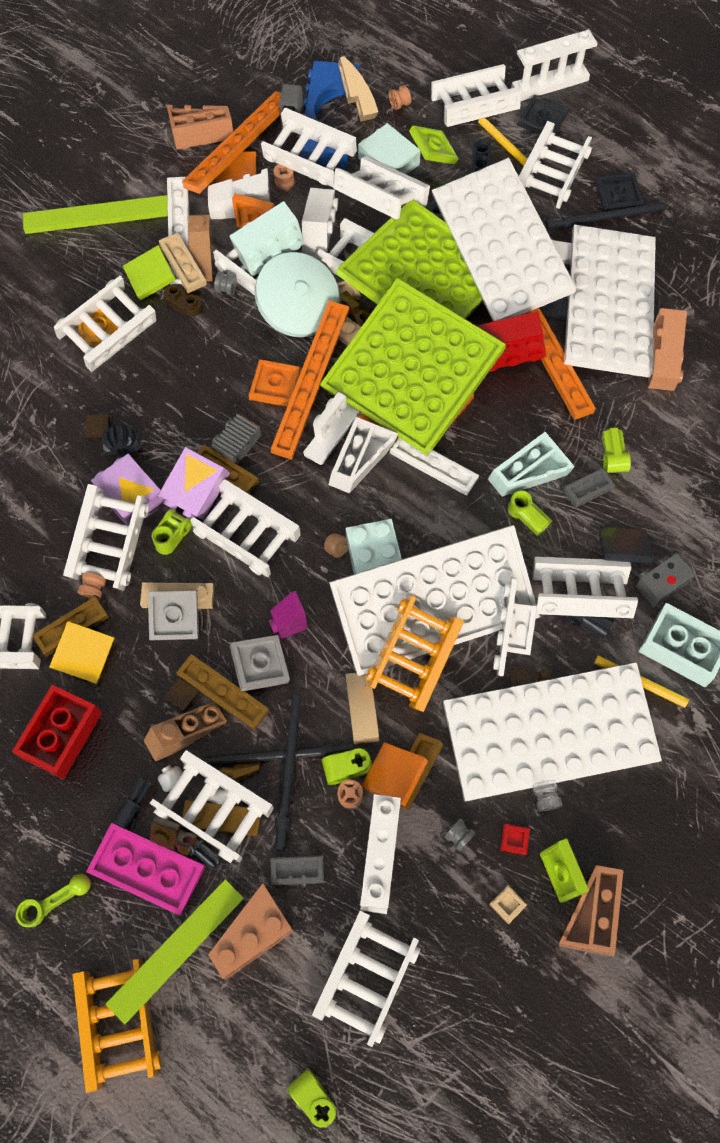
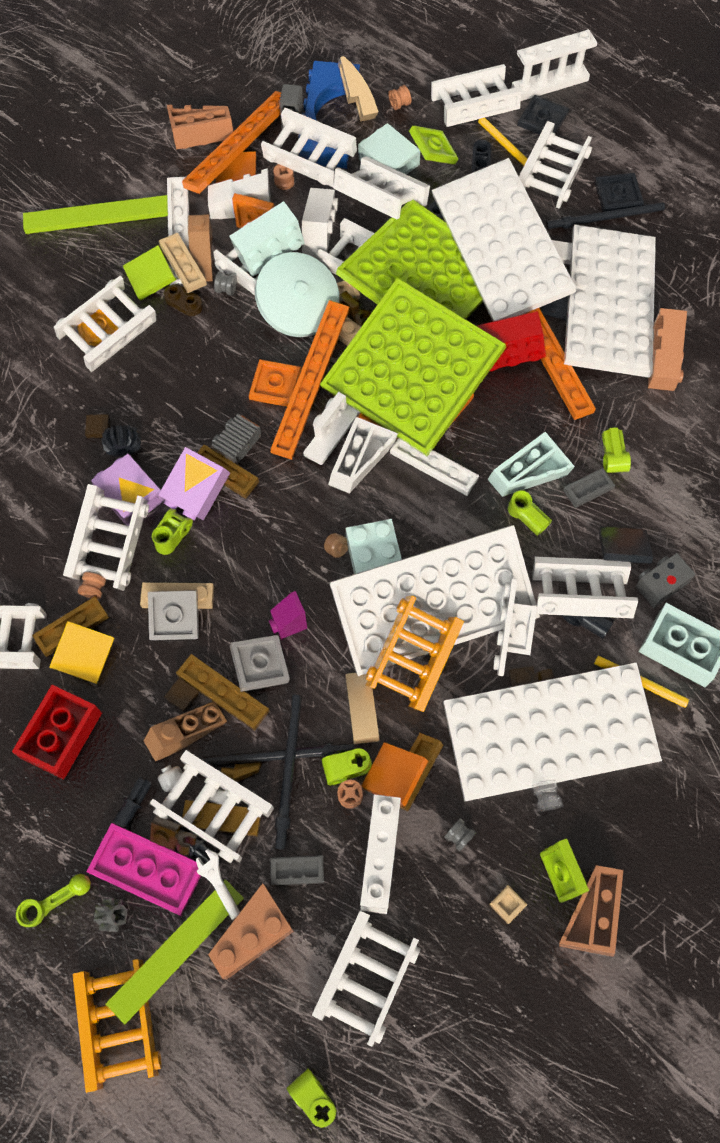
(110, 915): none -> dark grey gear
(212, 873): none -> white piece
(248, 506): white fence -> none
(515, 839): red tile -> none

